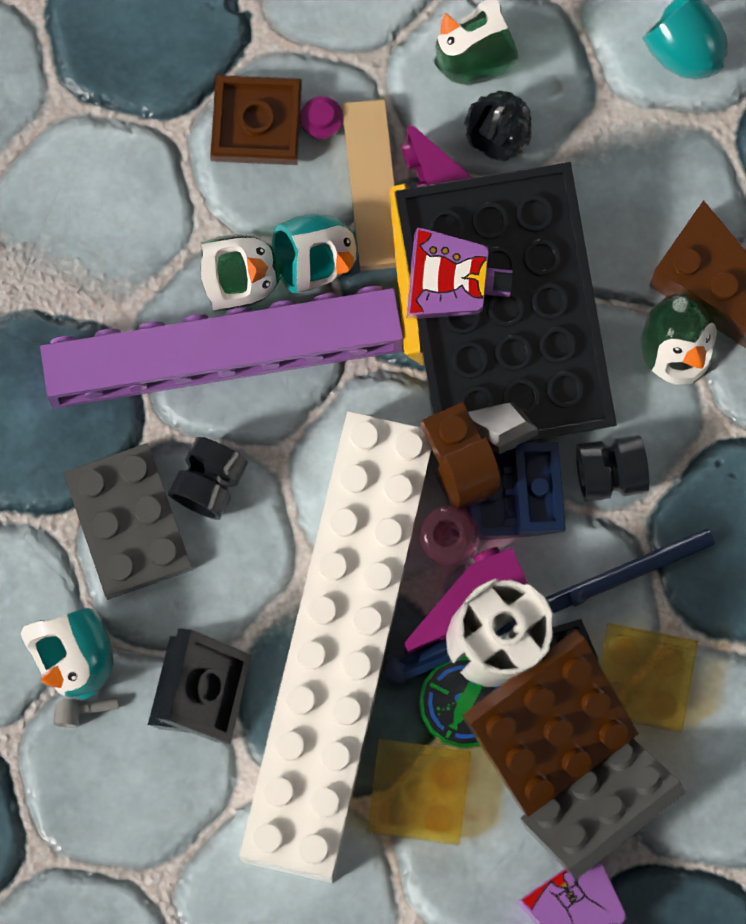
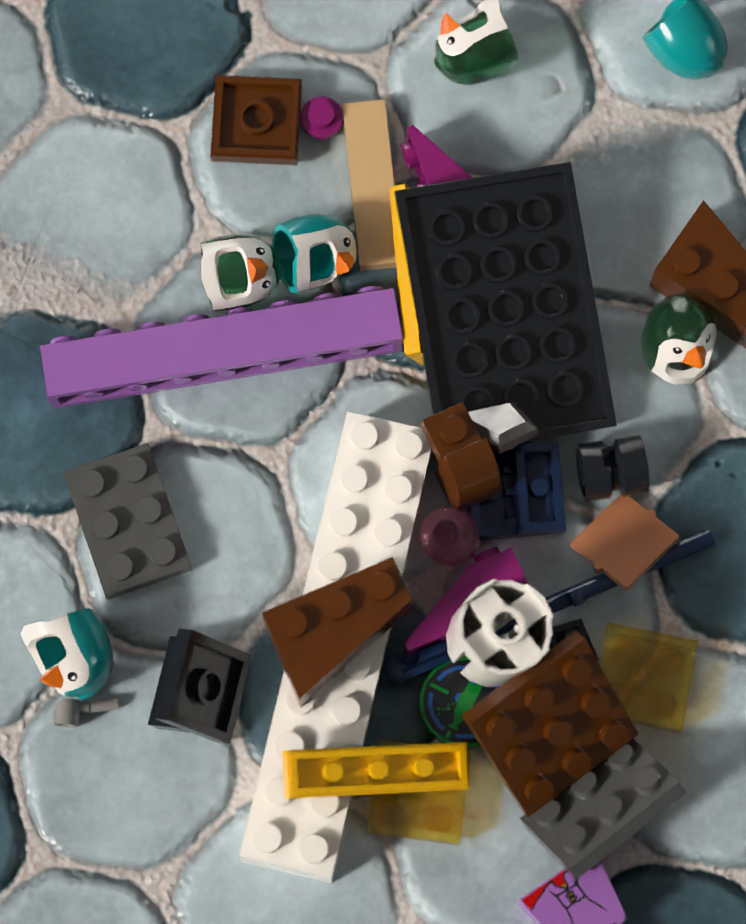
(208, 477): black wheel -> none
(334, 624): none -> reddish brown wedge
(375, 770): none -> yellow tile
(451, 277): torso -> none
(499, 125): black piece -> none
(624, 541): none -> nougat piece

